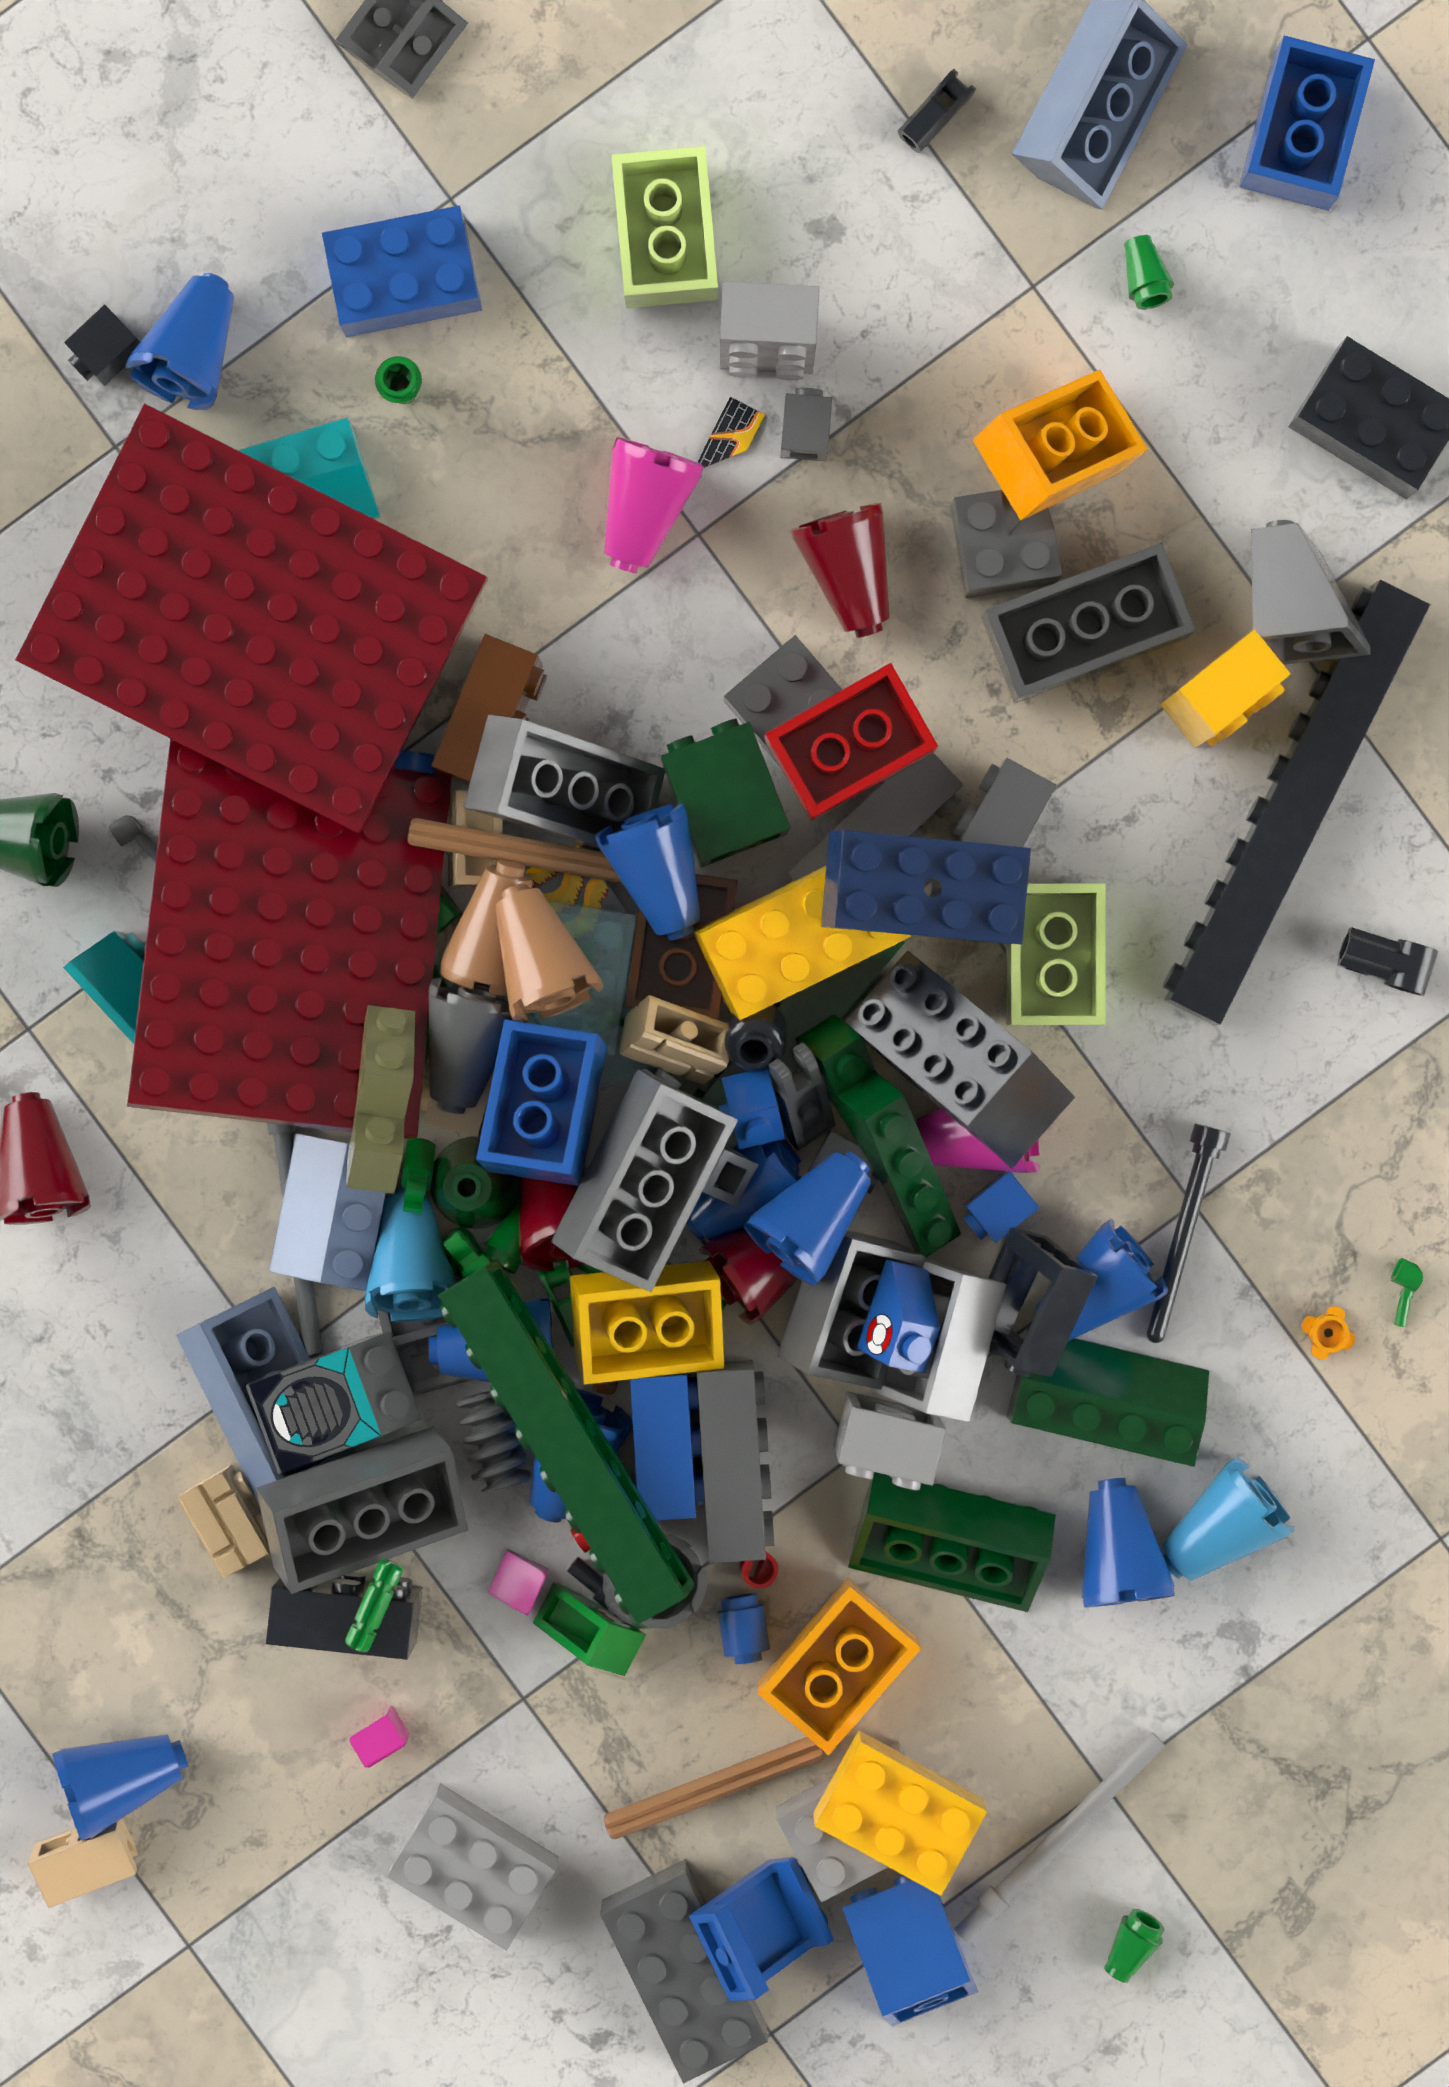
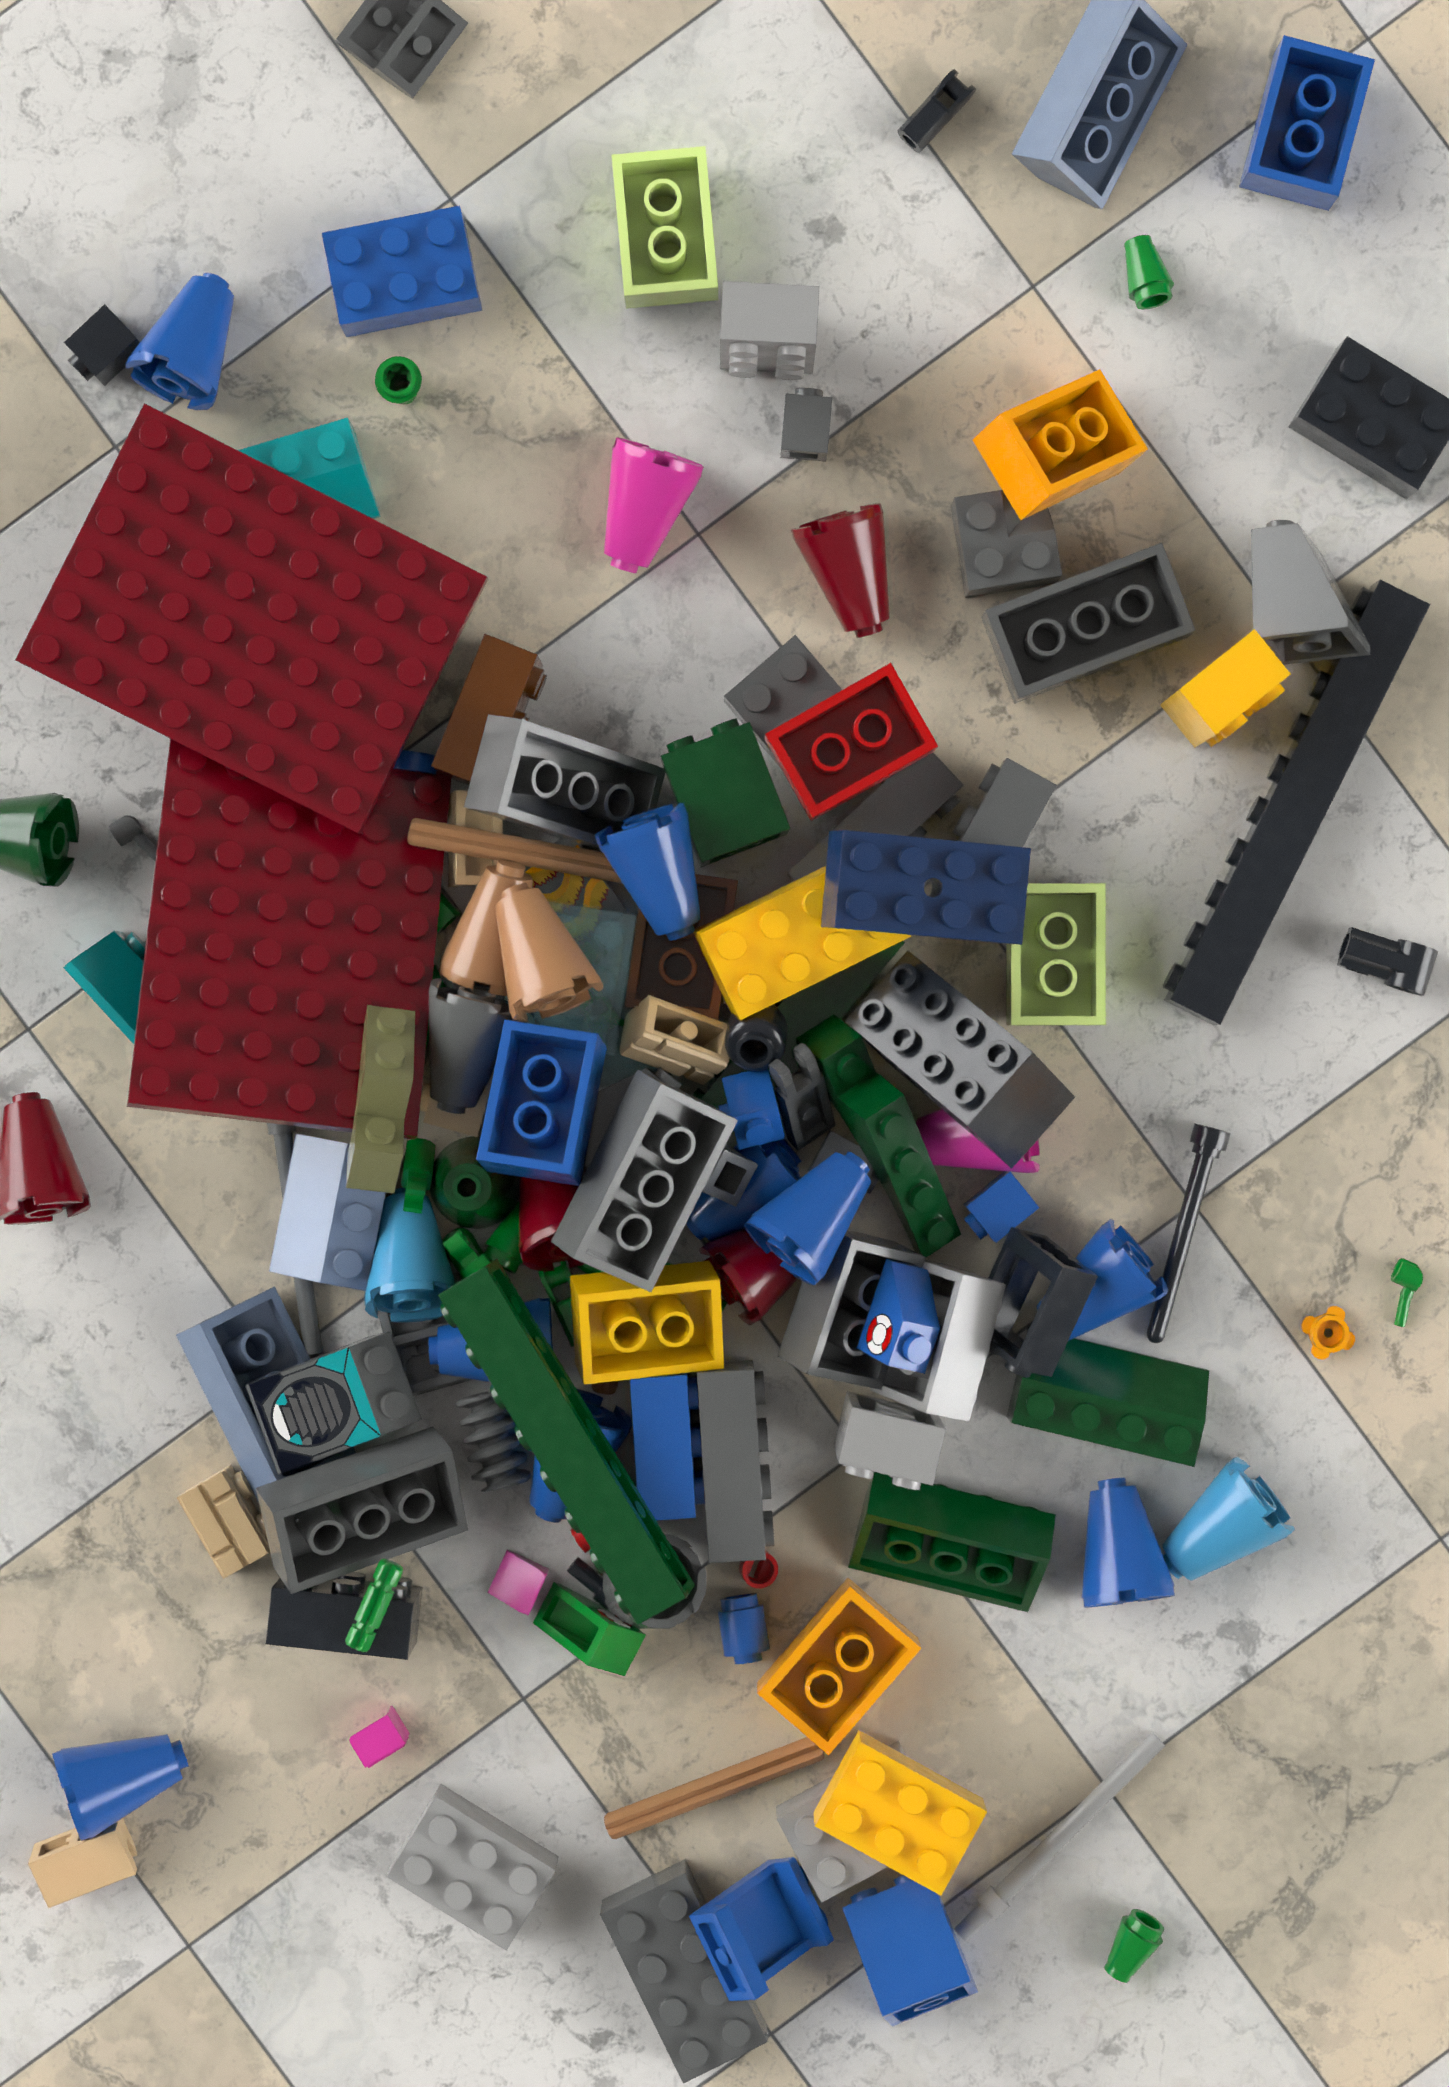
(731, 433): sticker -> none

